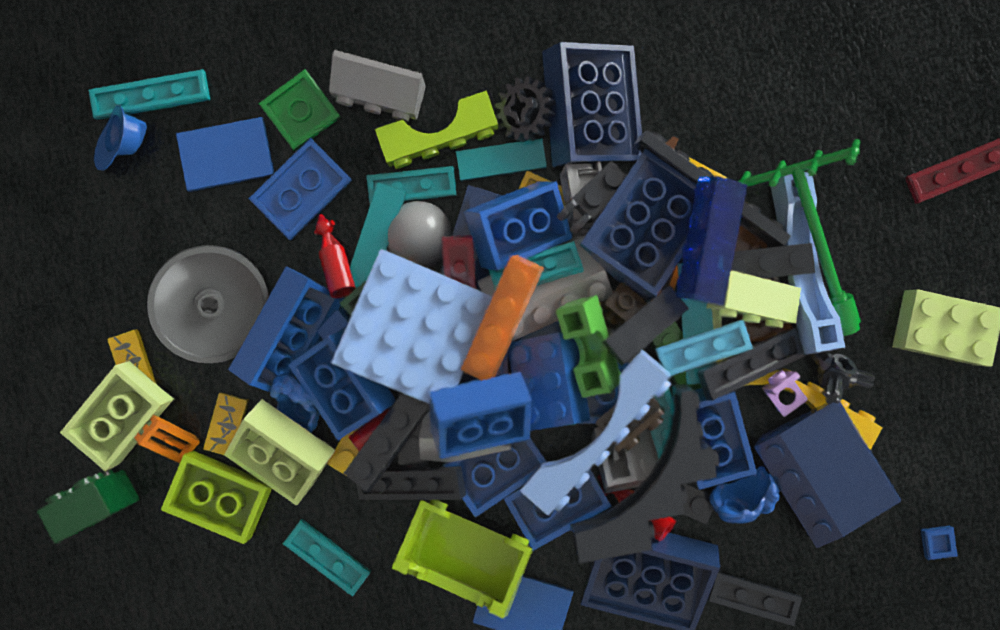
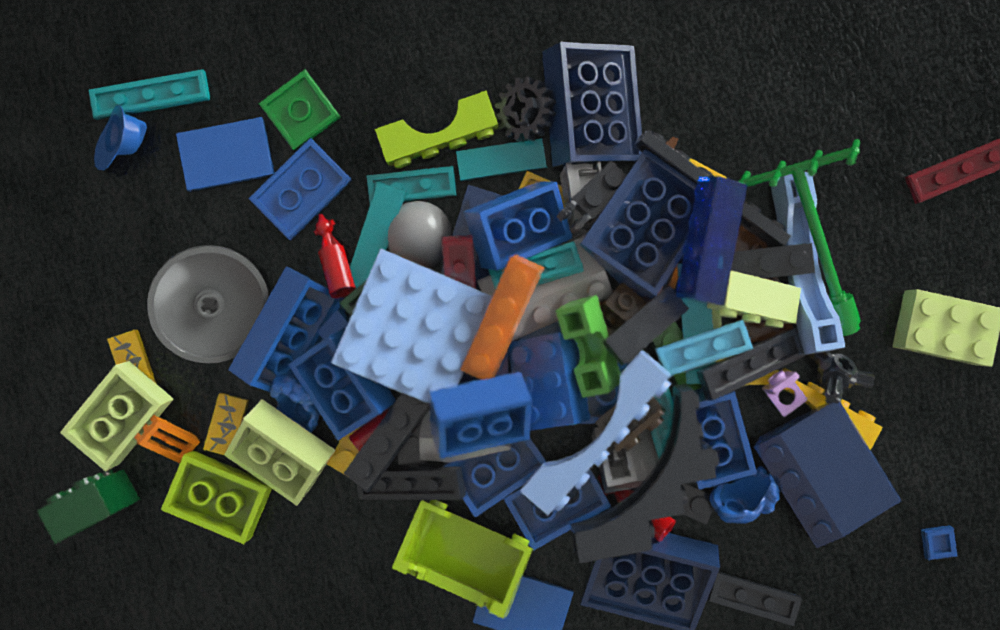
(327, 557): teal tile -> none
(376, 86): light grey slope -> none

